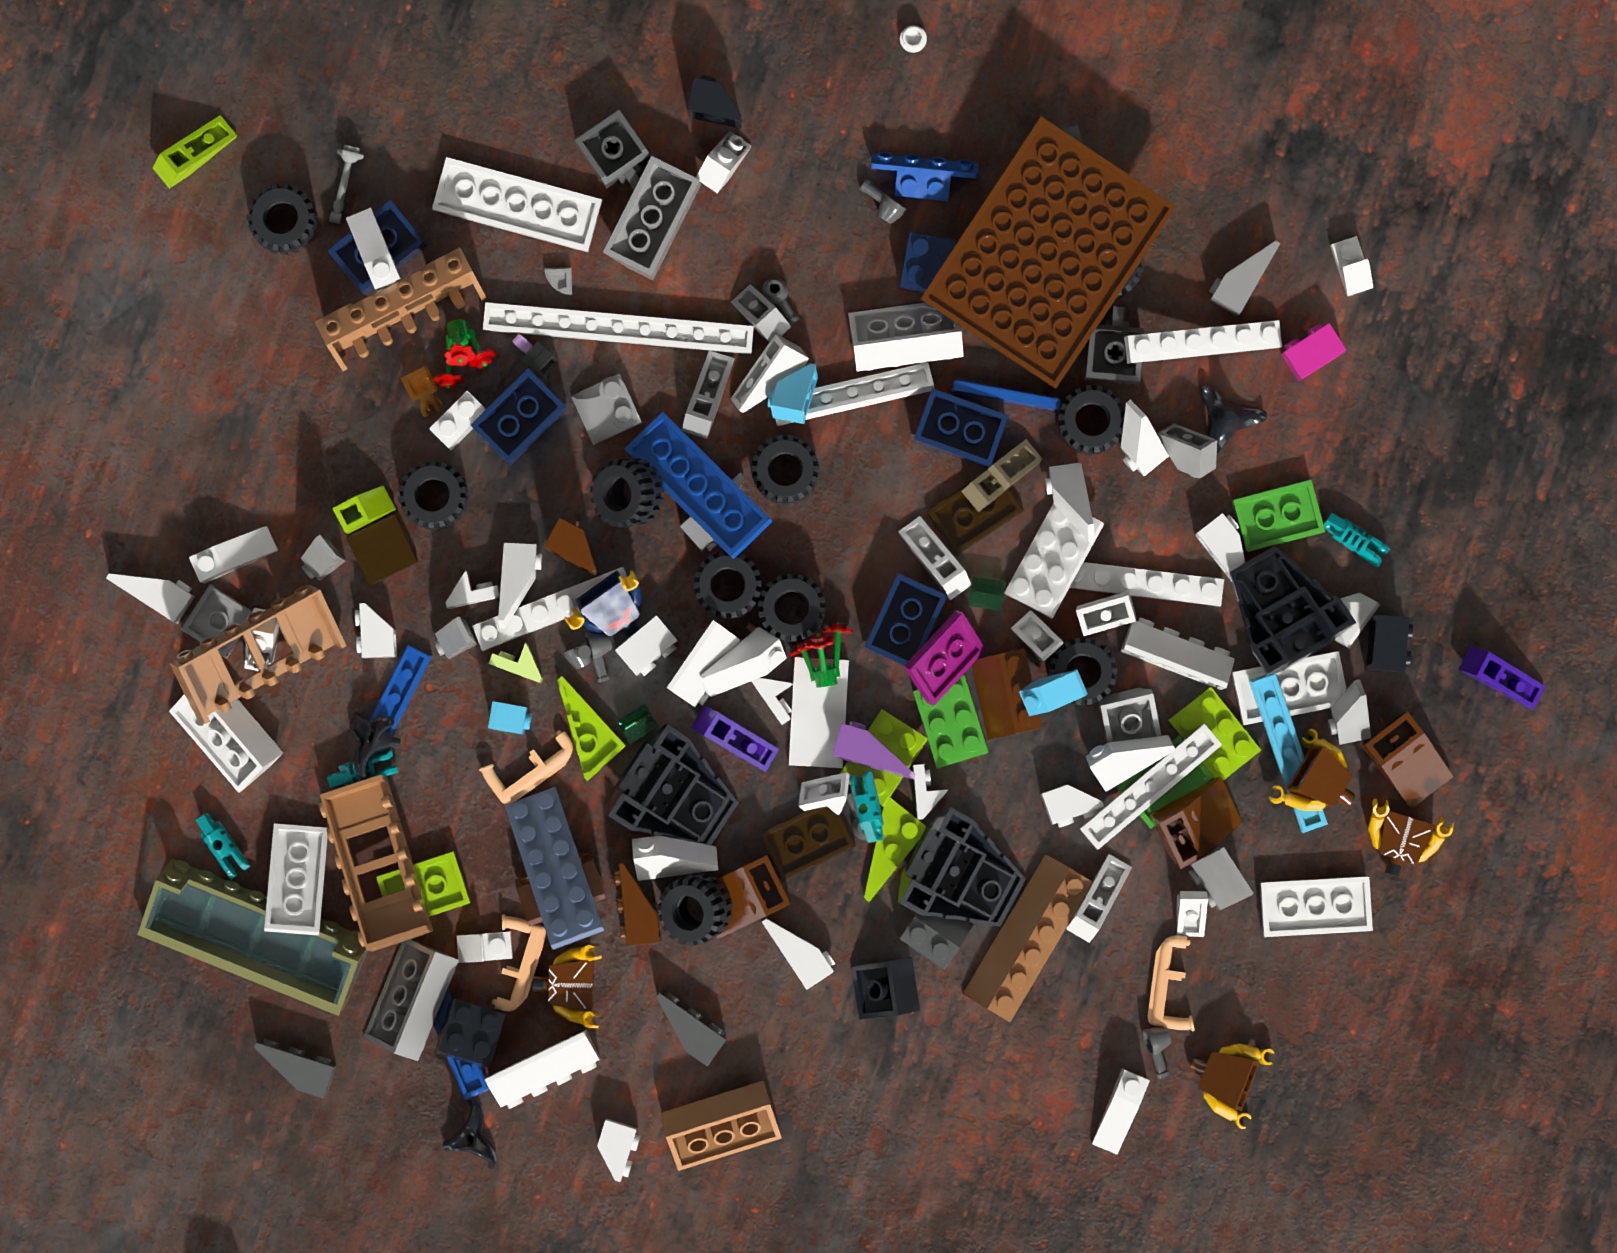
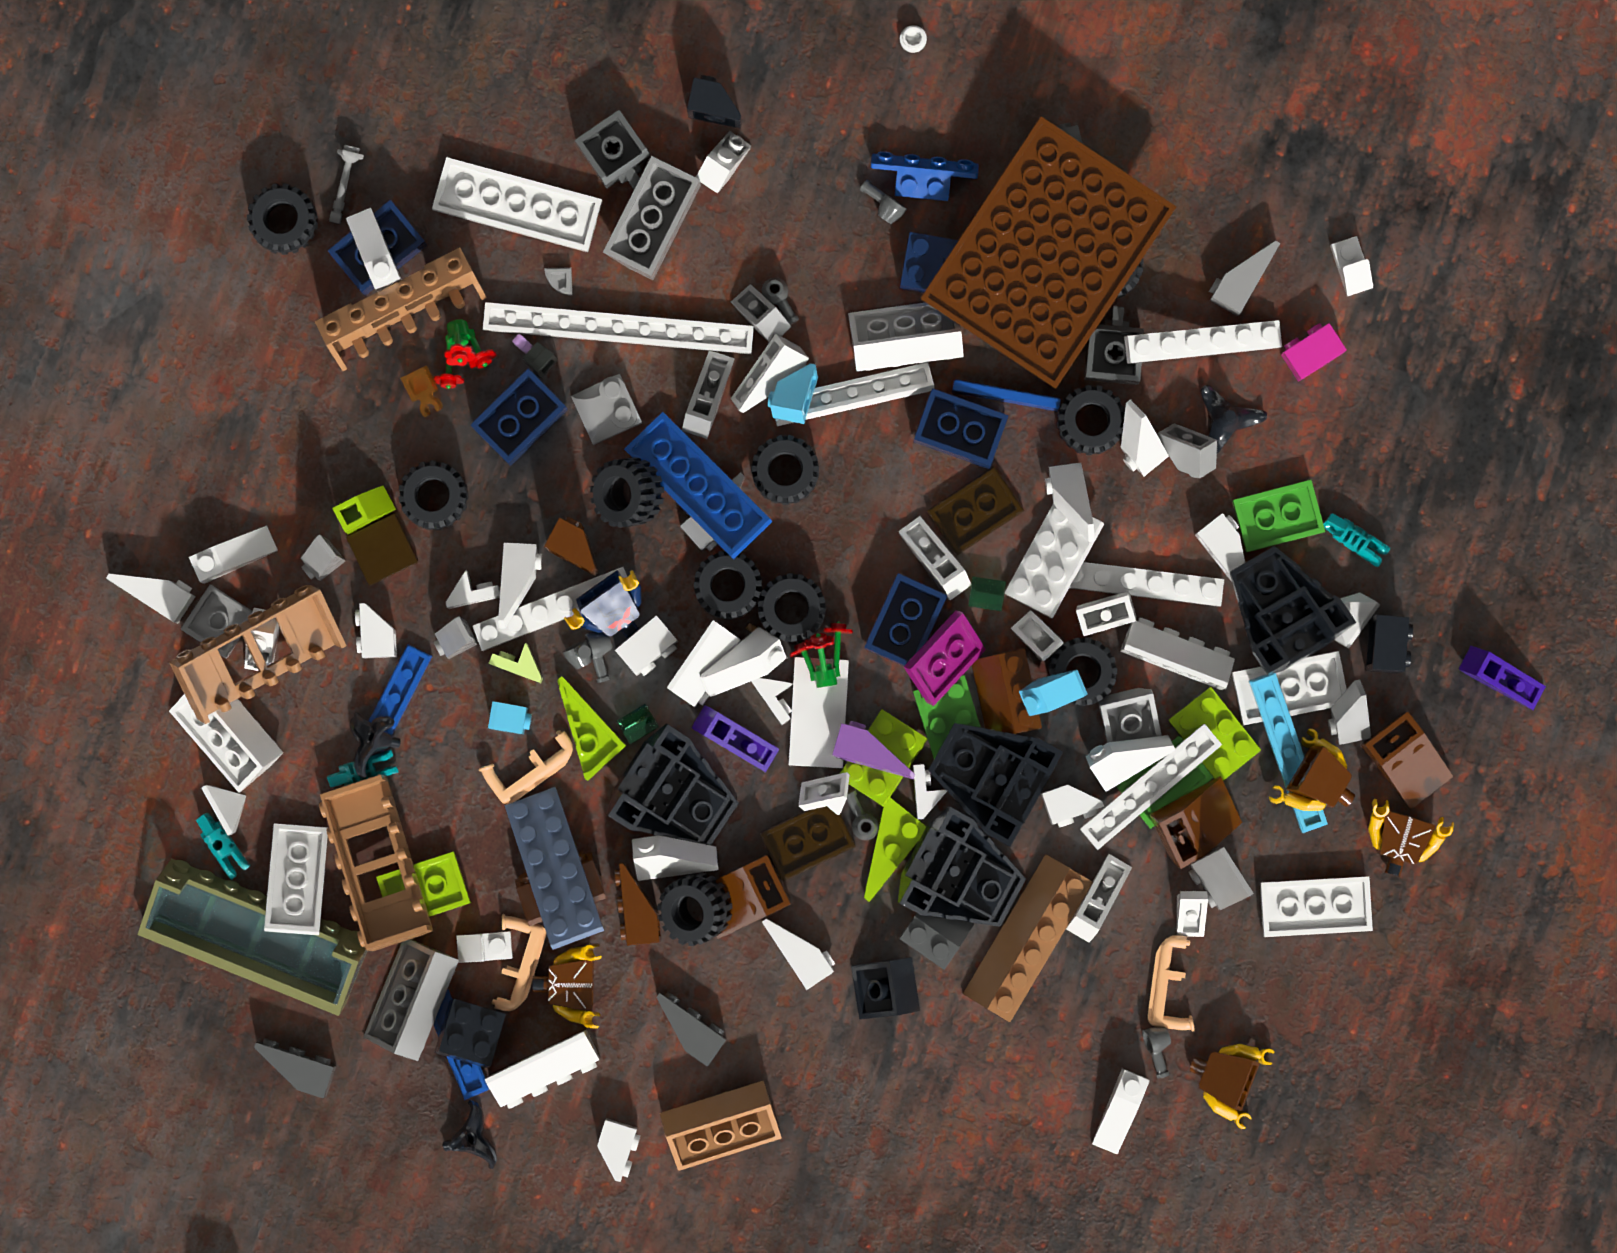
(193, 151): lime slope -> none
(226, 806): none -> white slope
(457, 420): white brick -> none
(867, 806): teal hinge -> none
(994, 776): none -> black wedge
(1002, 475): dark tan slope -> none

